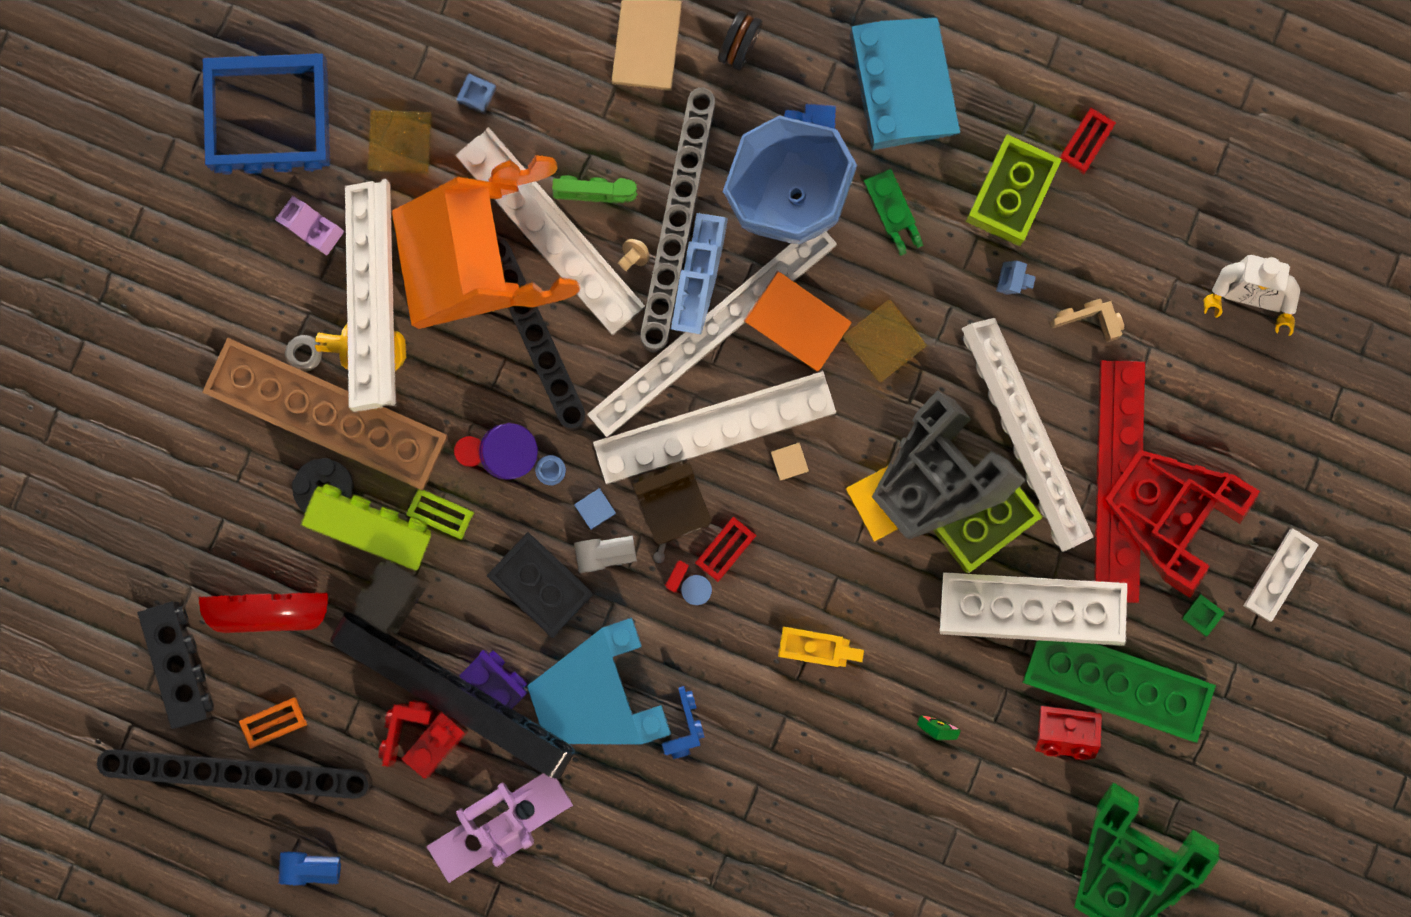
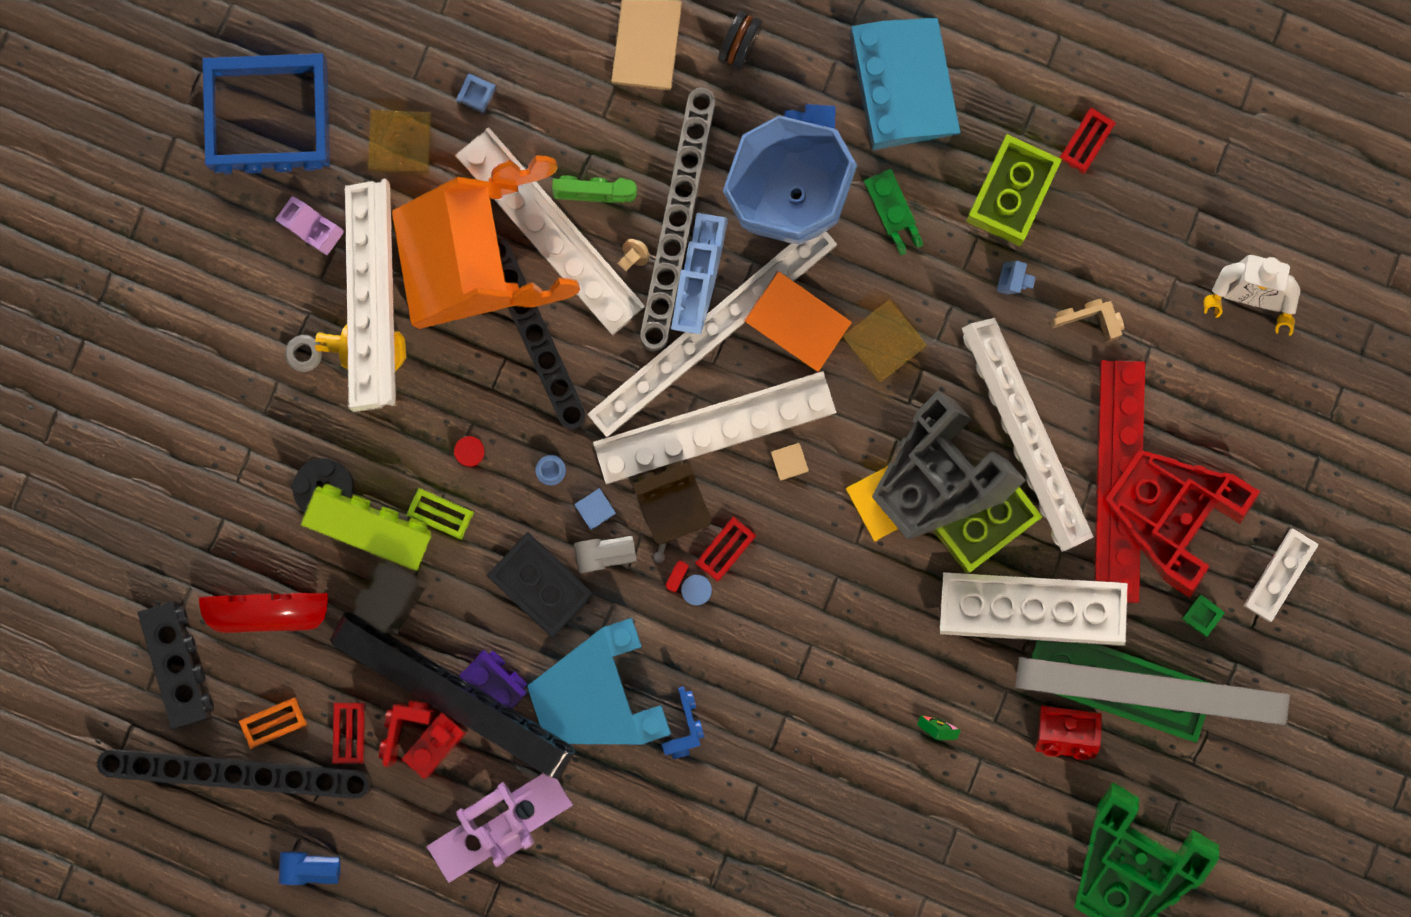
(323, 414): medium nougat plate -> none
(349, 733): none -> red tile
(508, 451): dark purple head -> none
(817, 648): yellow hinge -> none
(1152, 691): none -> light grey beam

